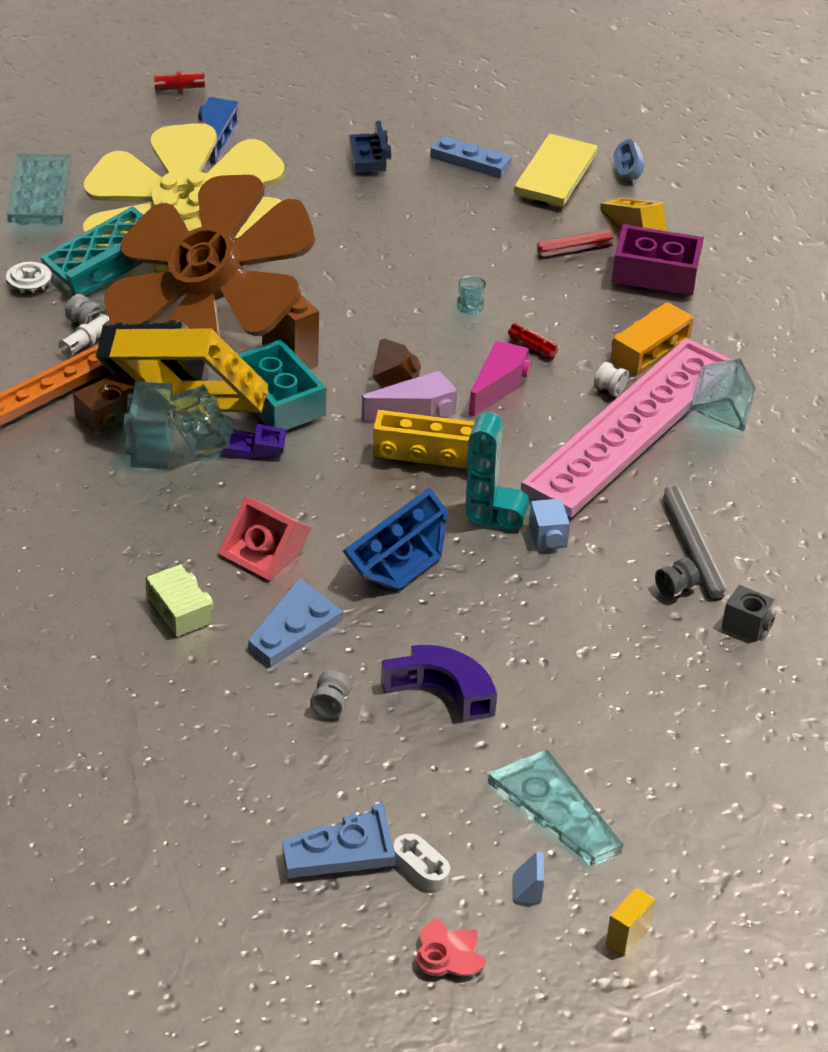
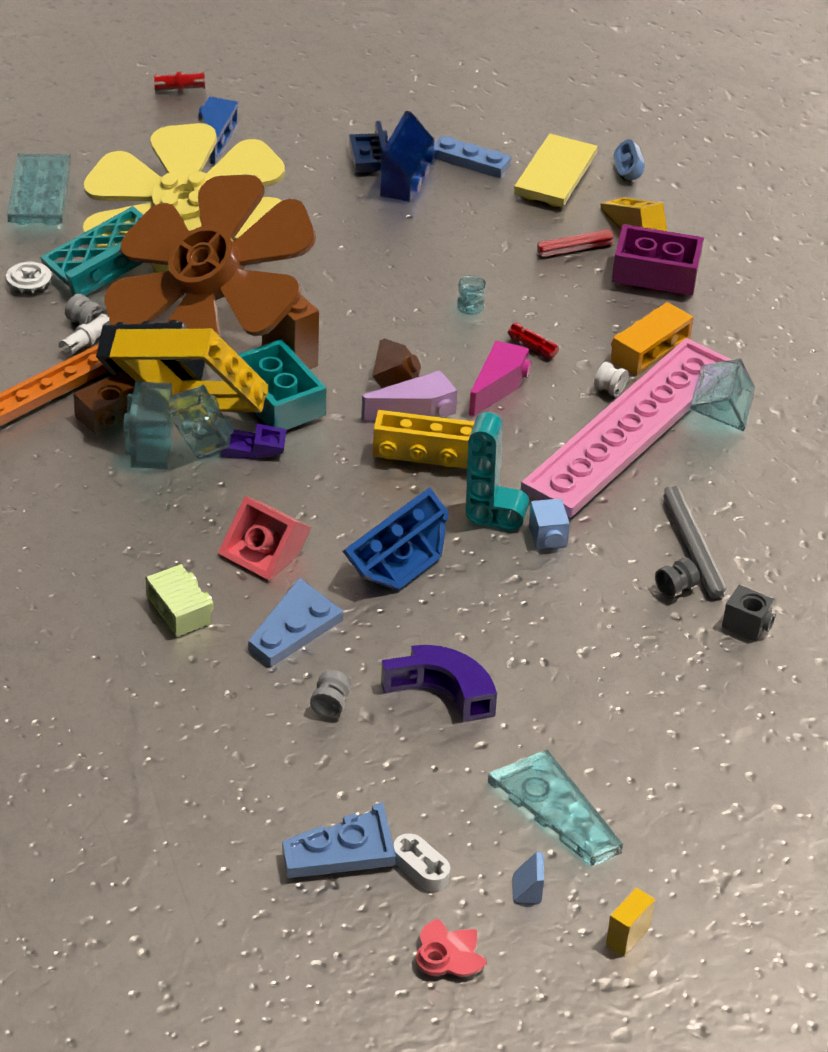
(406, 159): none -> clear blue slope

